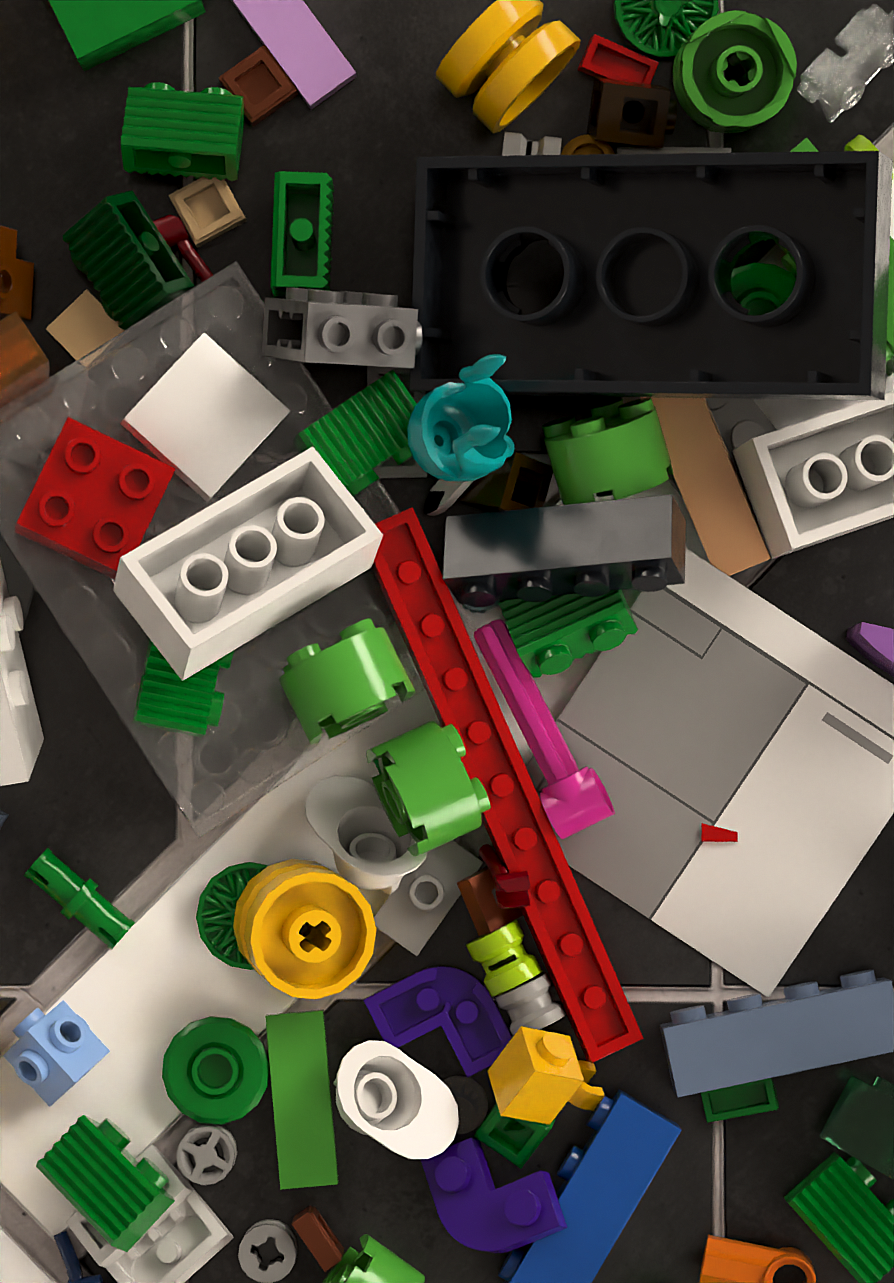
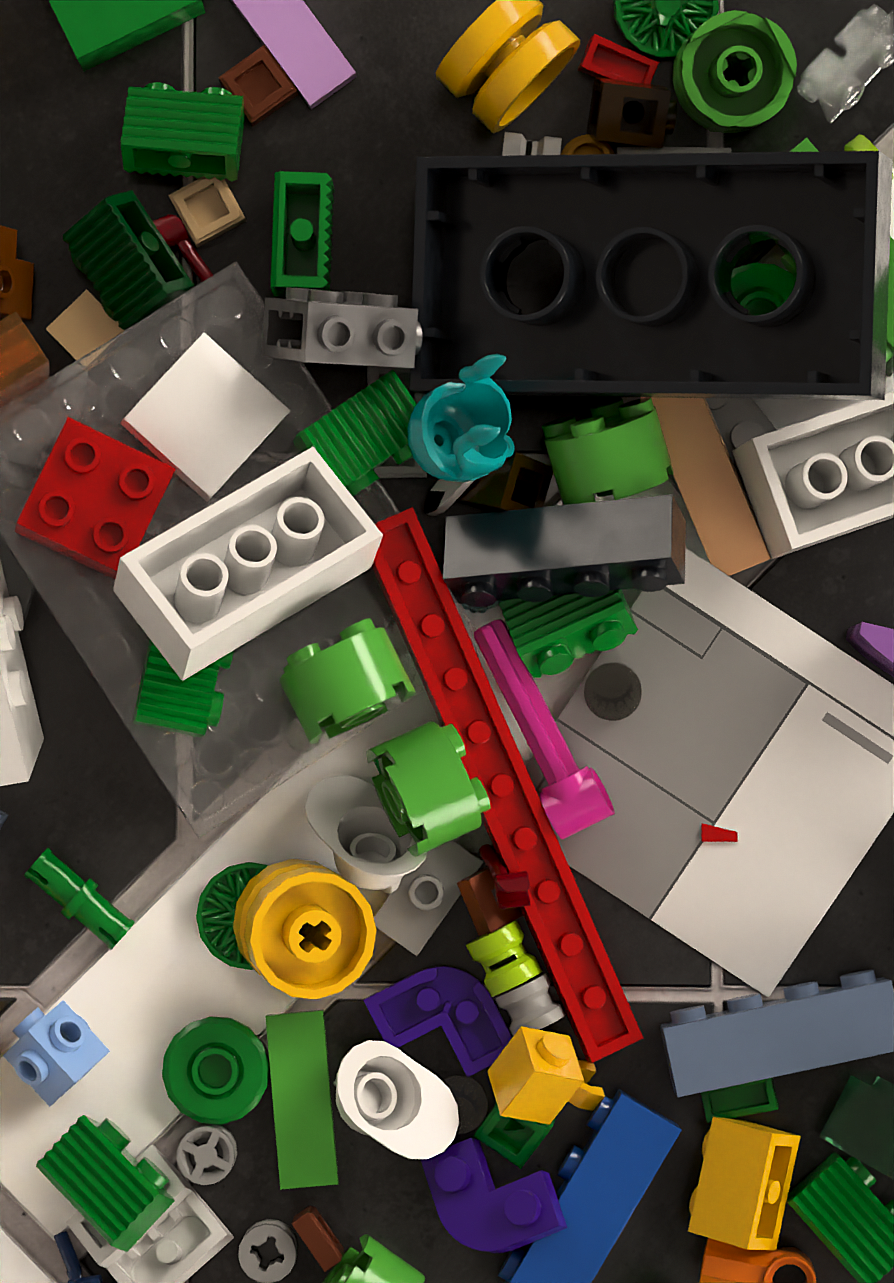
(613, 691): none -> clear smoke tile
(743, 1183): none -> yellow brick

